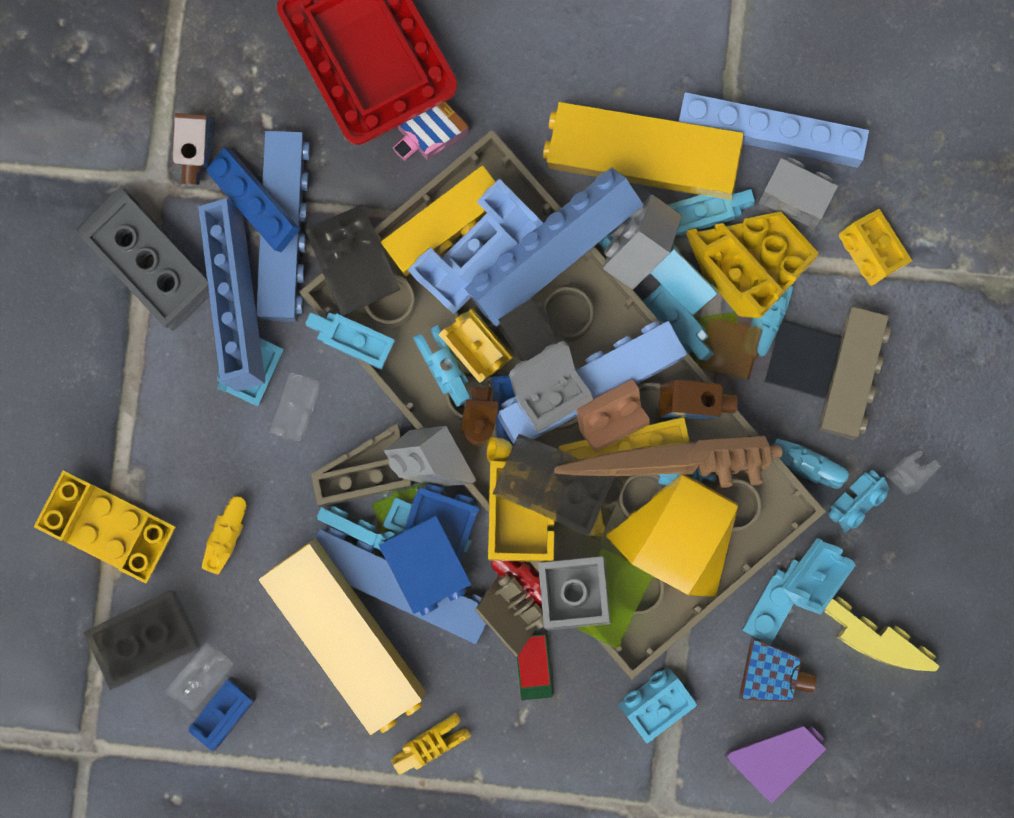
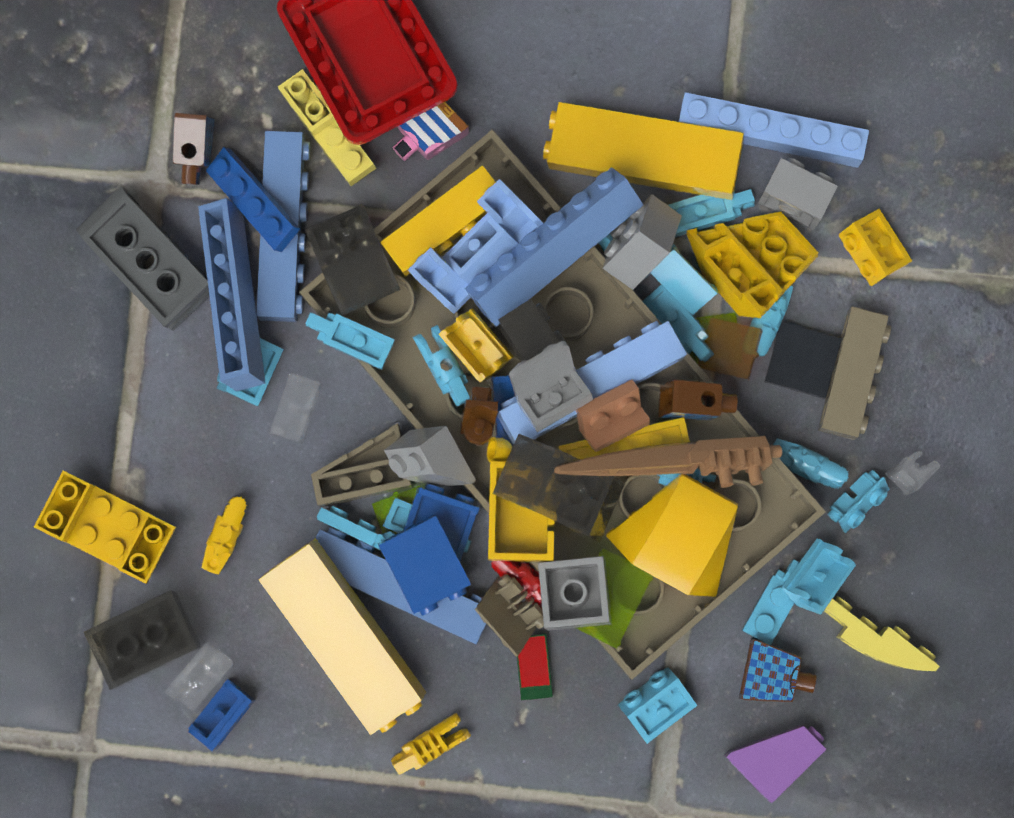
(319, 121): none -> light yellow slope

